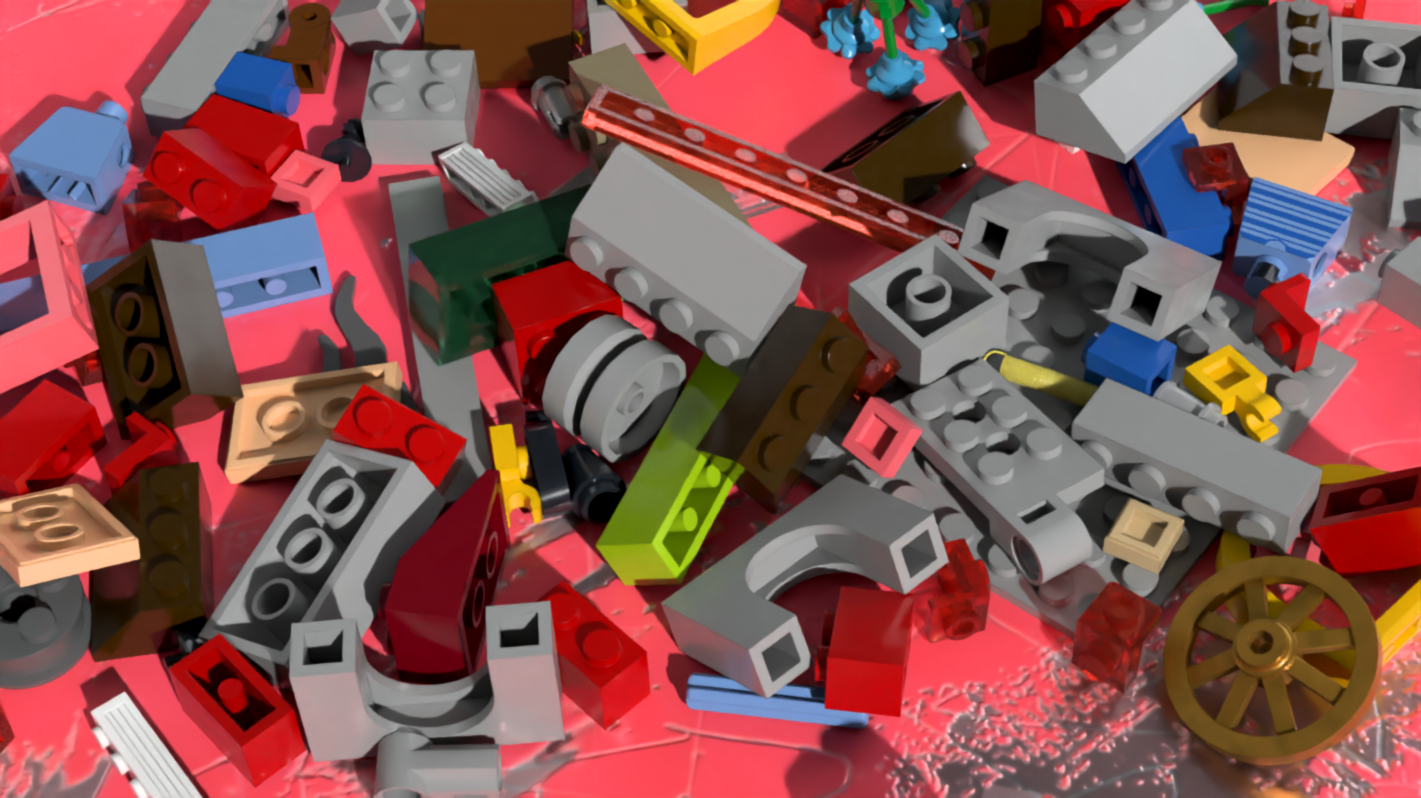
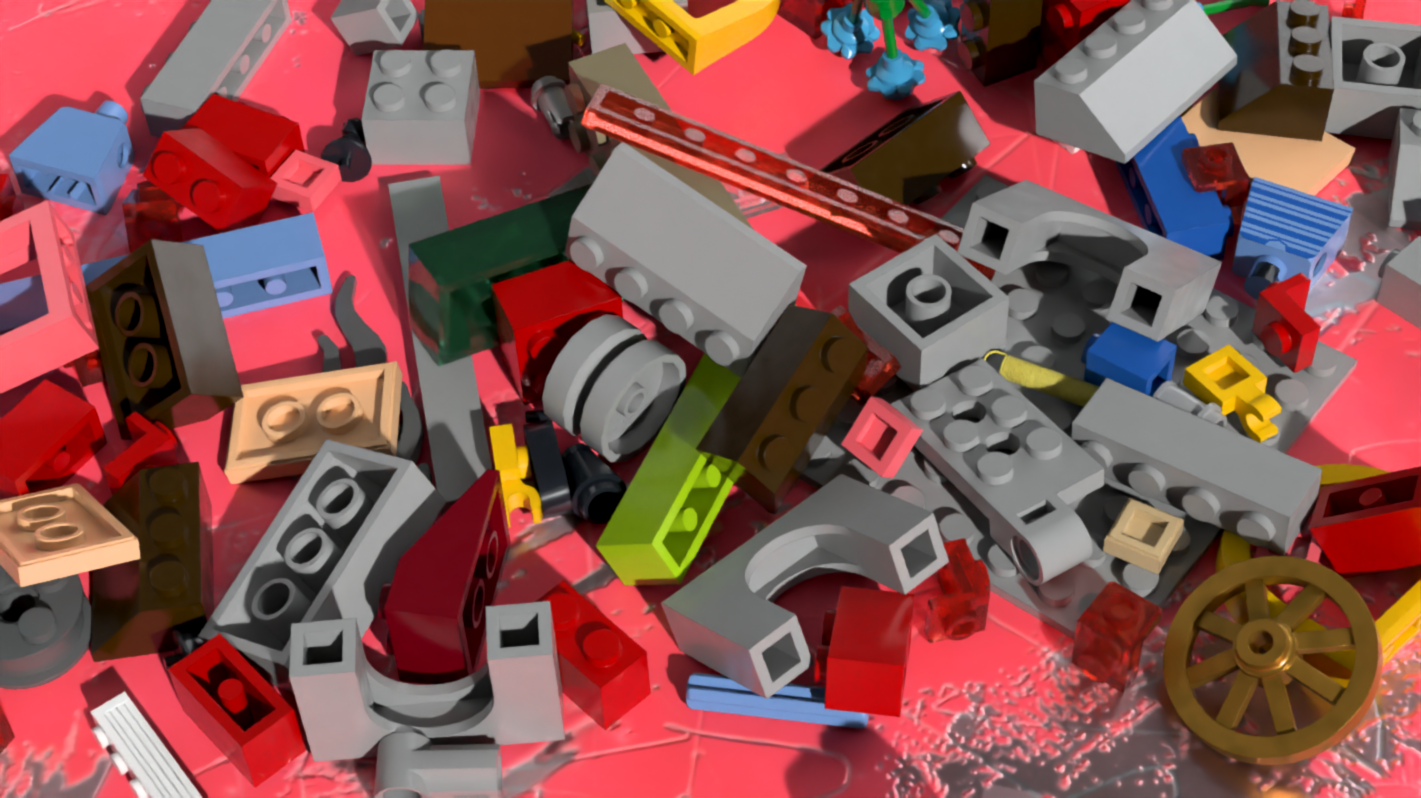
(260, 84): blue brick -> none
(309, 47): reddish brown leg -> none
(395, 430): red brick -> none
(483, 180): white piece -> none

